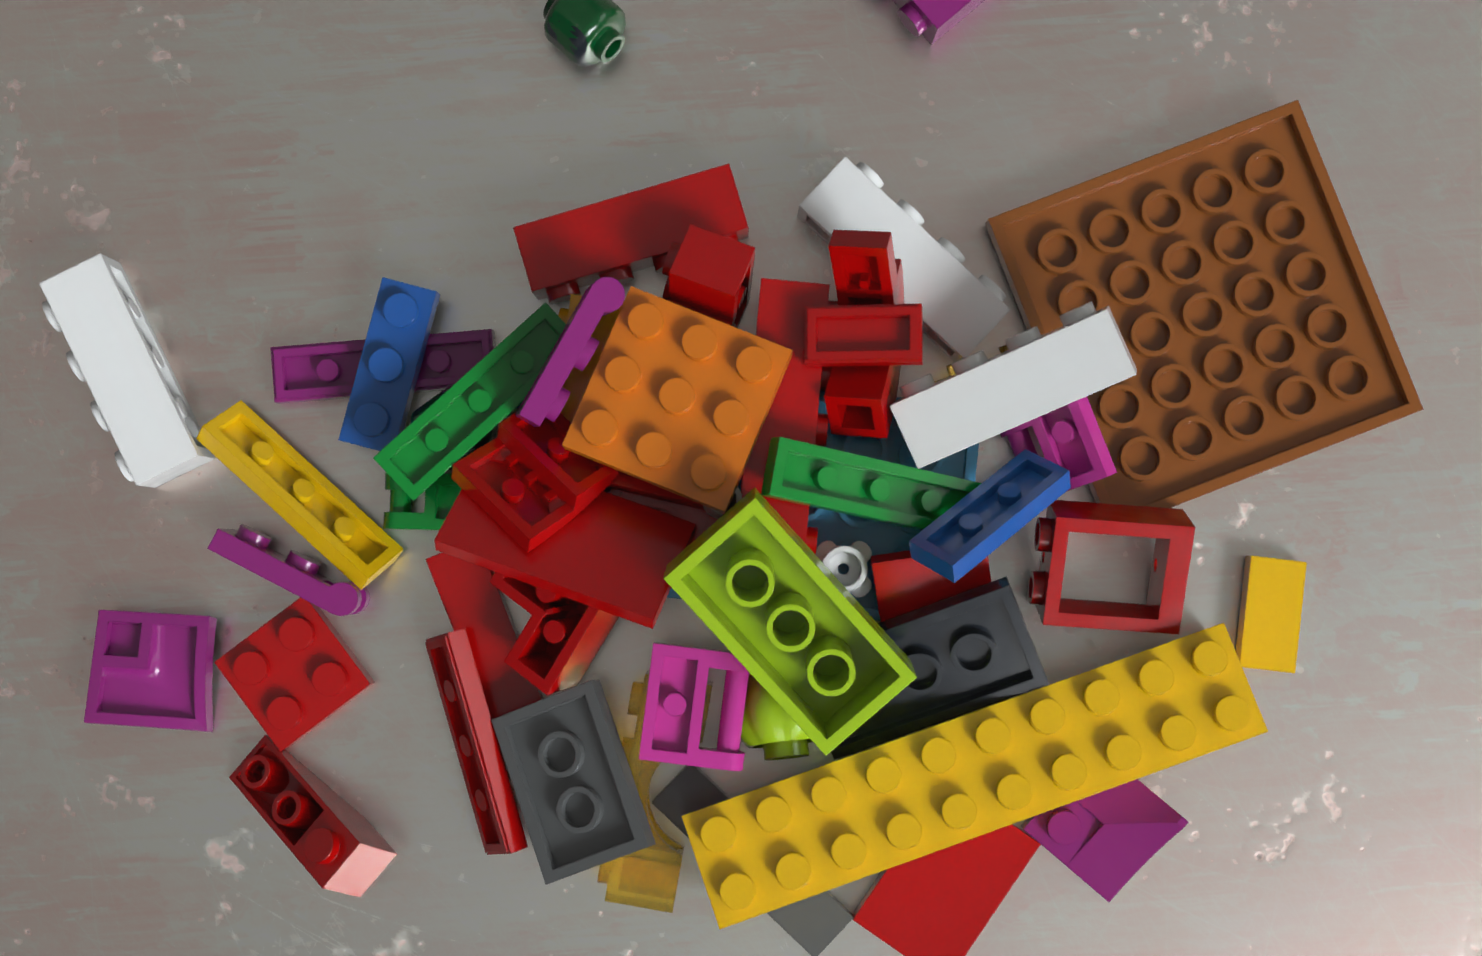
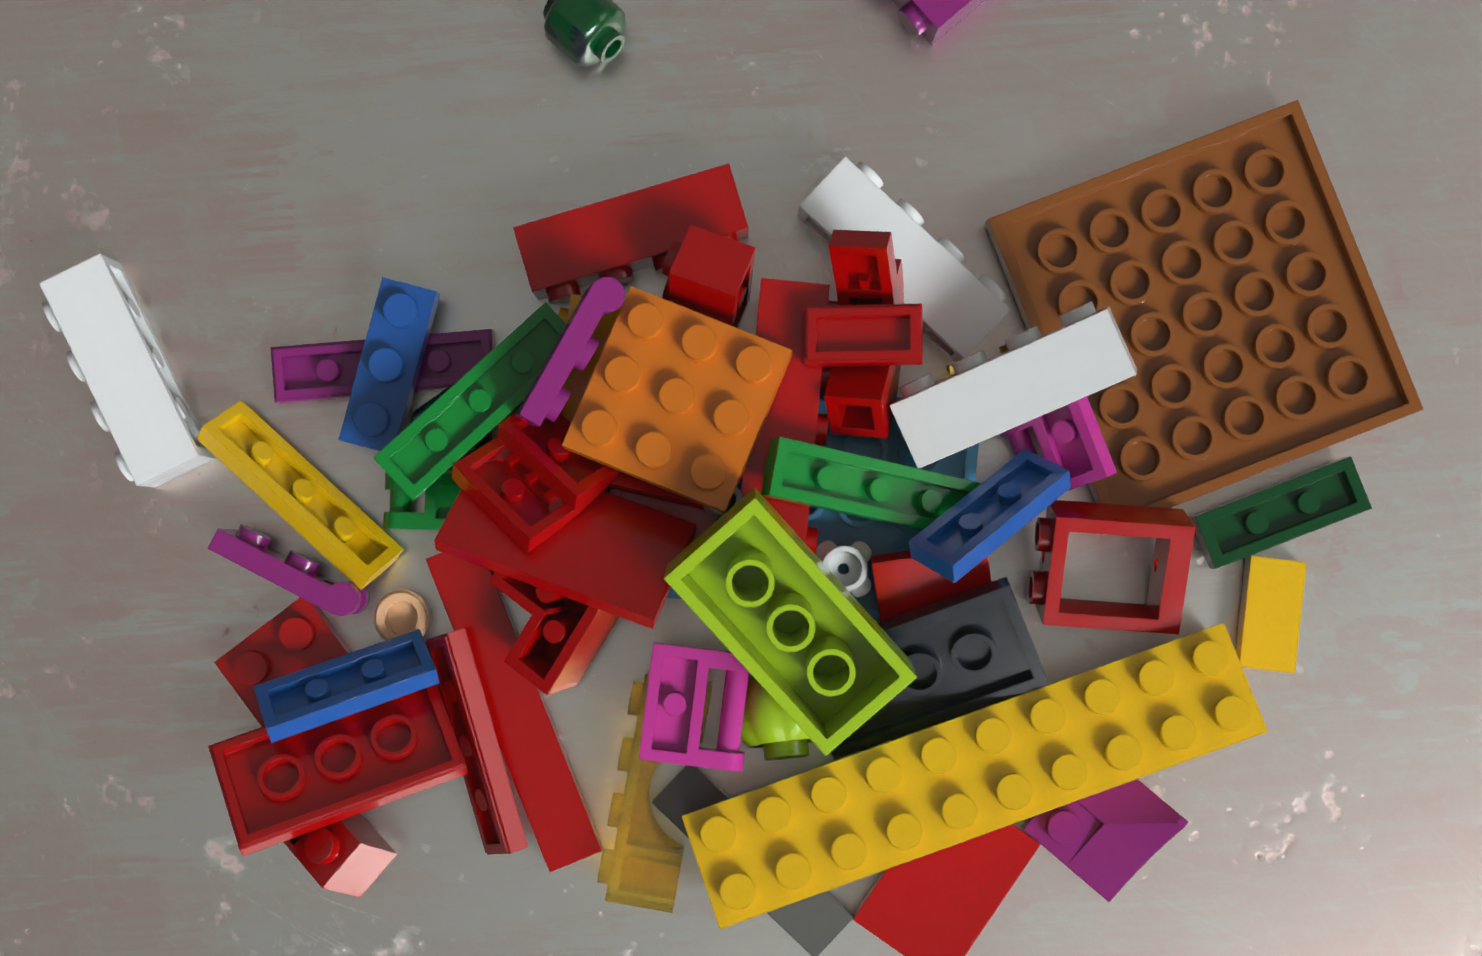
(152, 671): magenta plate -> none
(335, 768): none -> red tile
(345, 685): none -> blue plate
(402, 613): none -> light nougat tile
(573, 781): dark grey plate -> none
(1280, 512): none -> dark green plate

